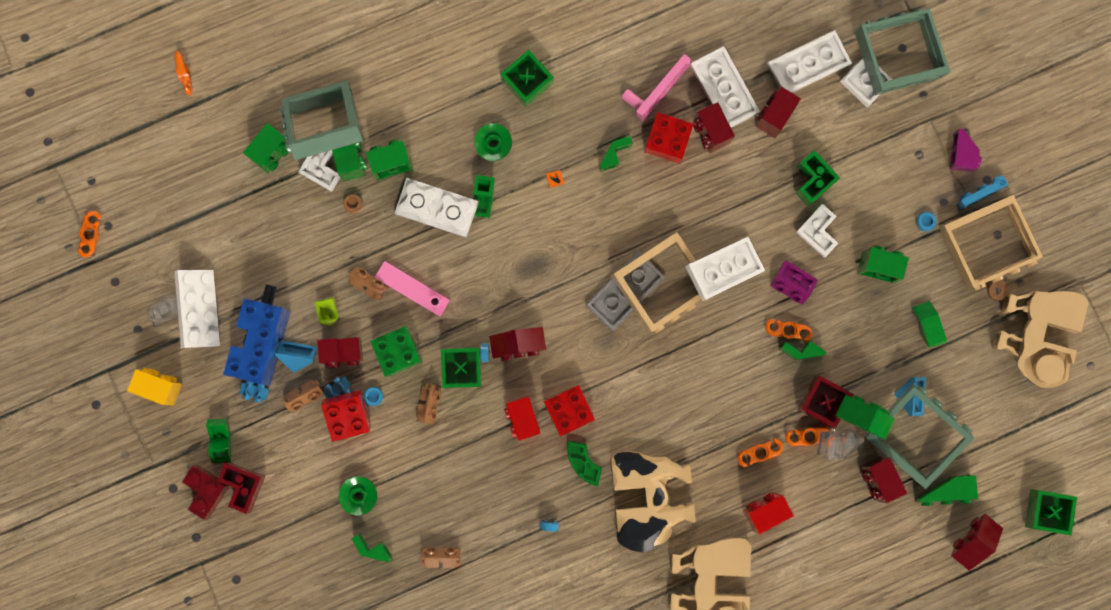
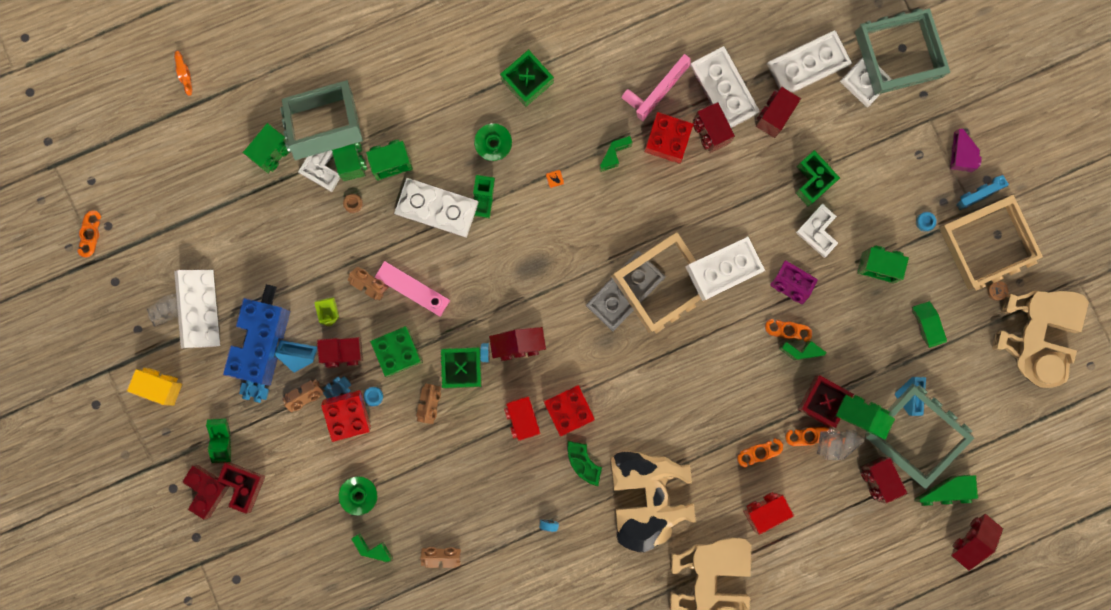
(1051, 512): green brick -> none

